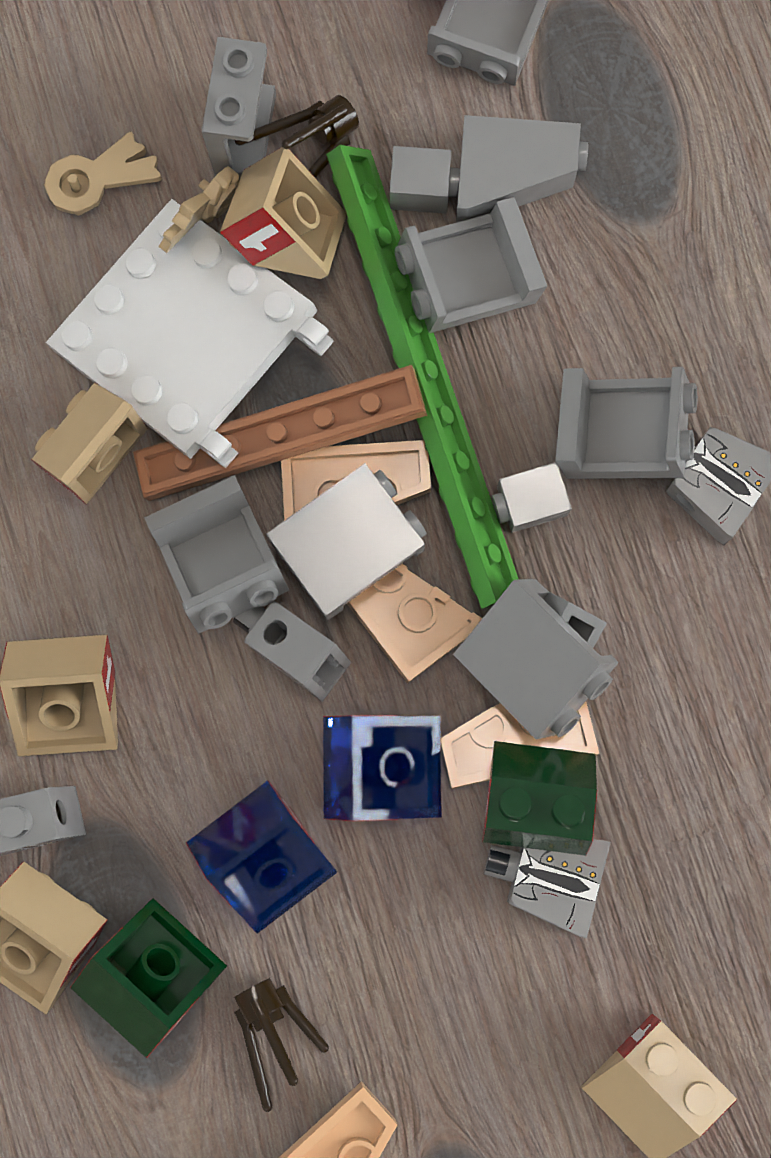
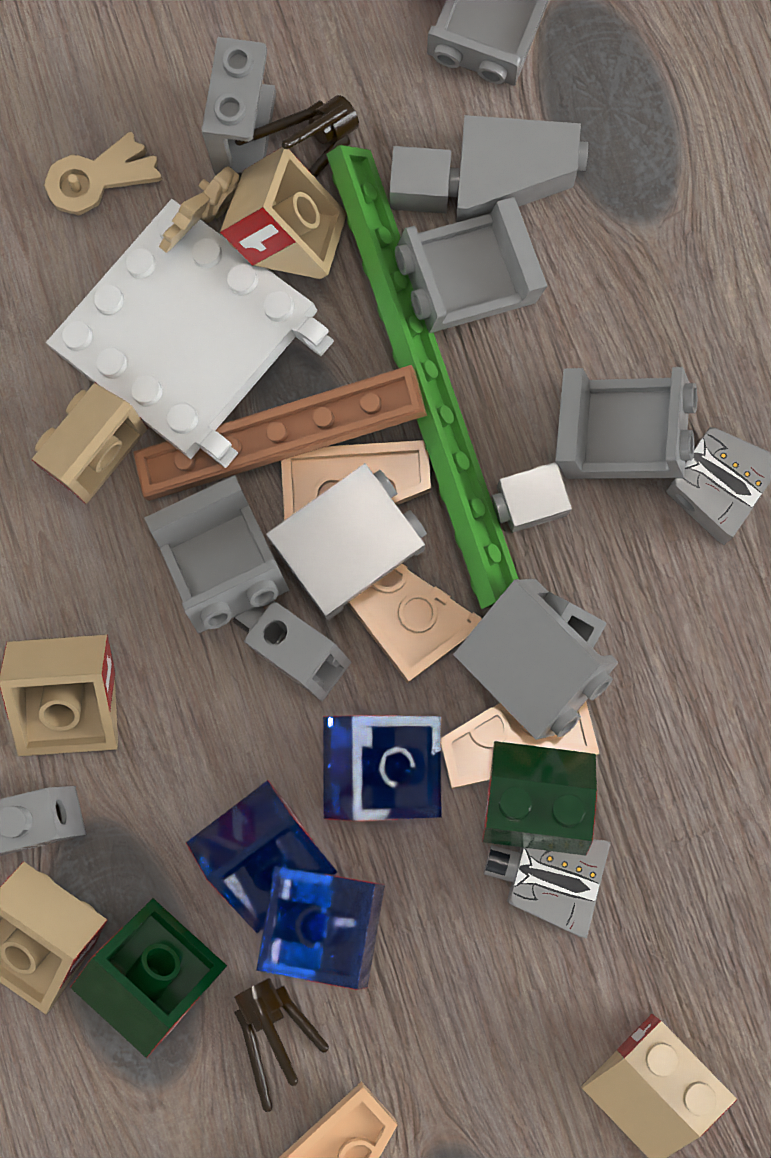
(320, 928): none -> clear blue slope

